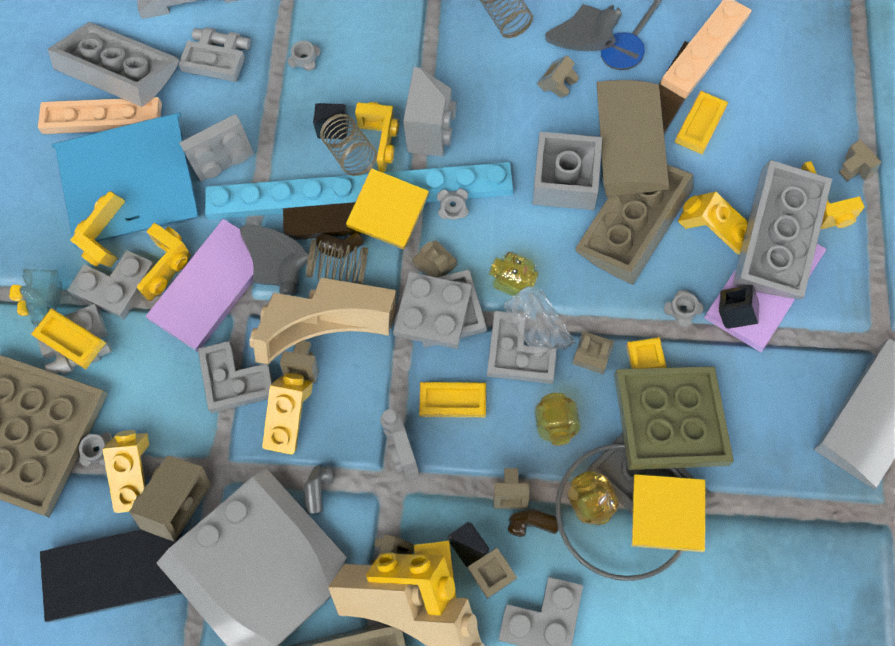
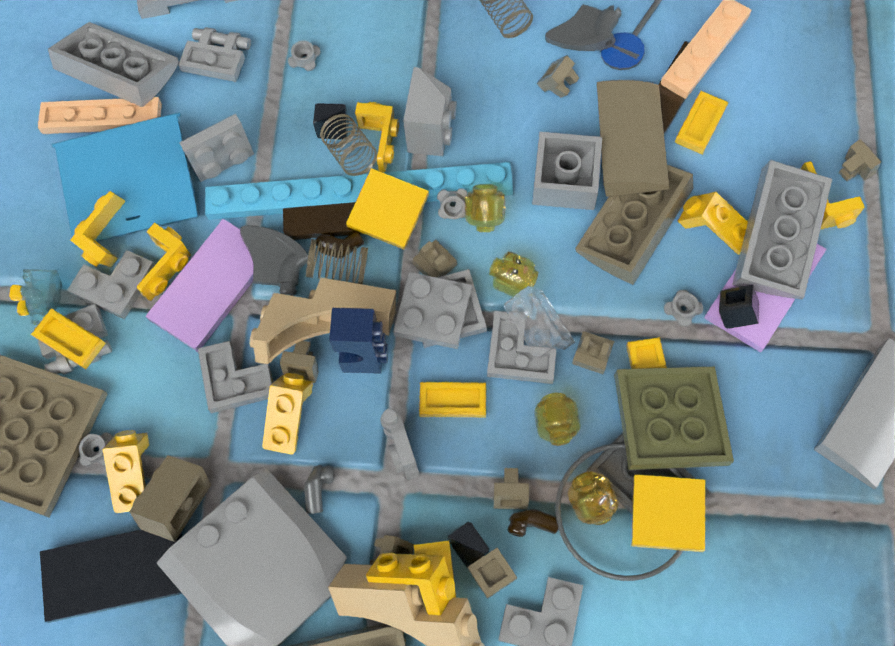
(358, 340): none -> dark blue arch
(485, 207): none -> clear yellow head

